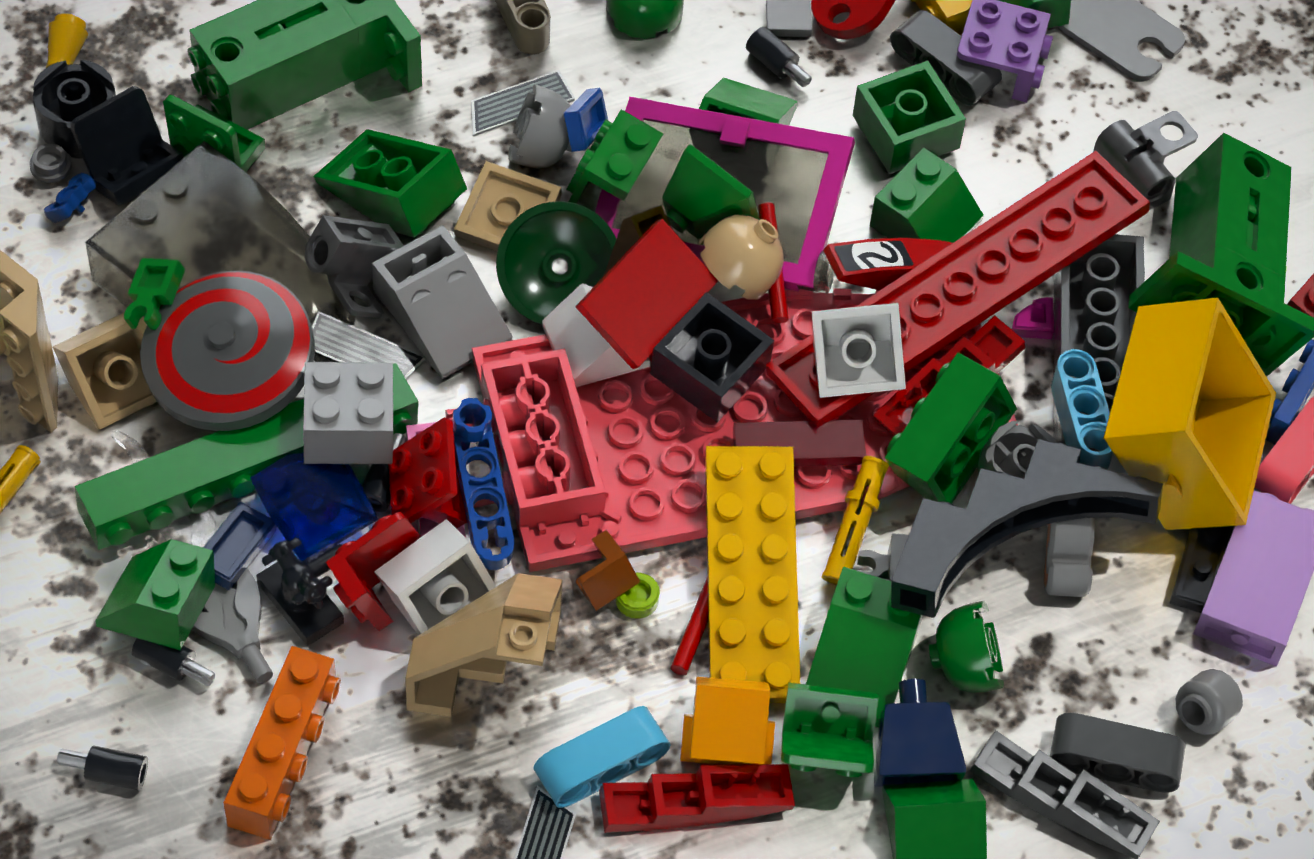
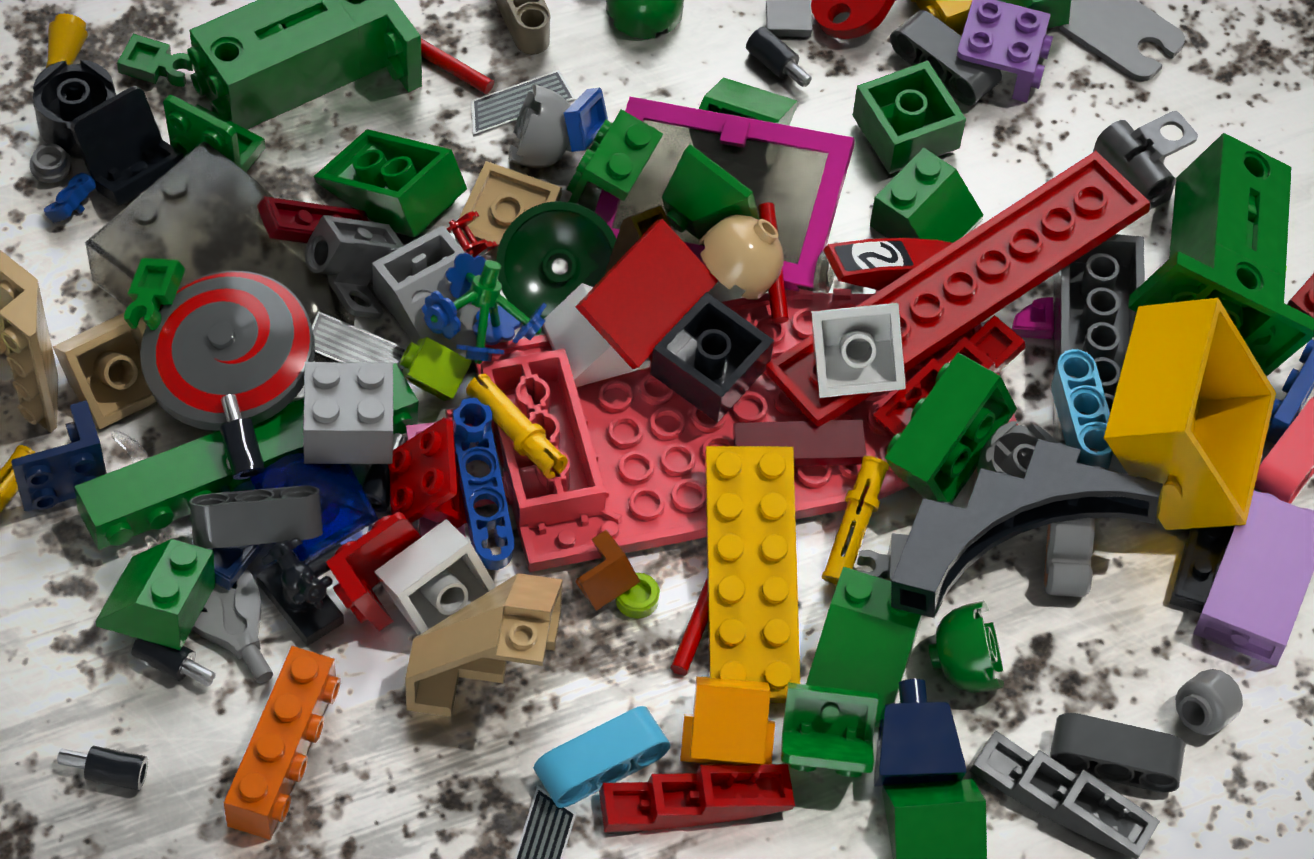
(53, 473): none -> dark blue bracket
(150, 59): none -> green plate
(240, 442): none -> black piece
(256, 516): none -> dark grey beam
(296, 219): none -> dark red tile
(434, 368): none -> lime brick
(456, 67): none -> red bar
(476, 248): none -> red piece
(477, 283): none -> blue plant
(527, 437): none -> yellow pin

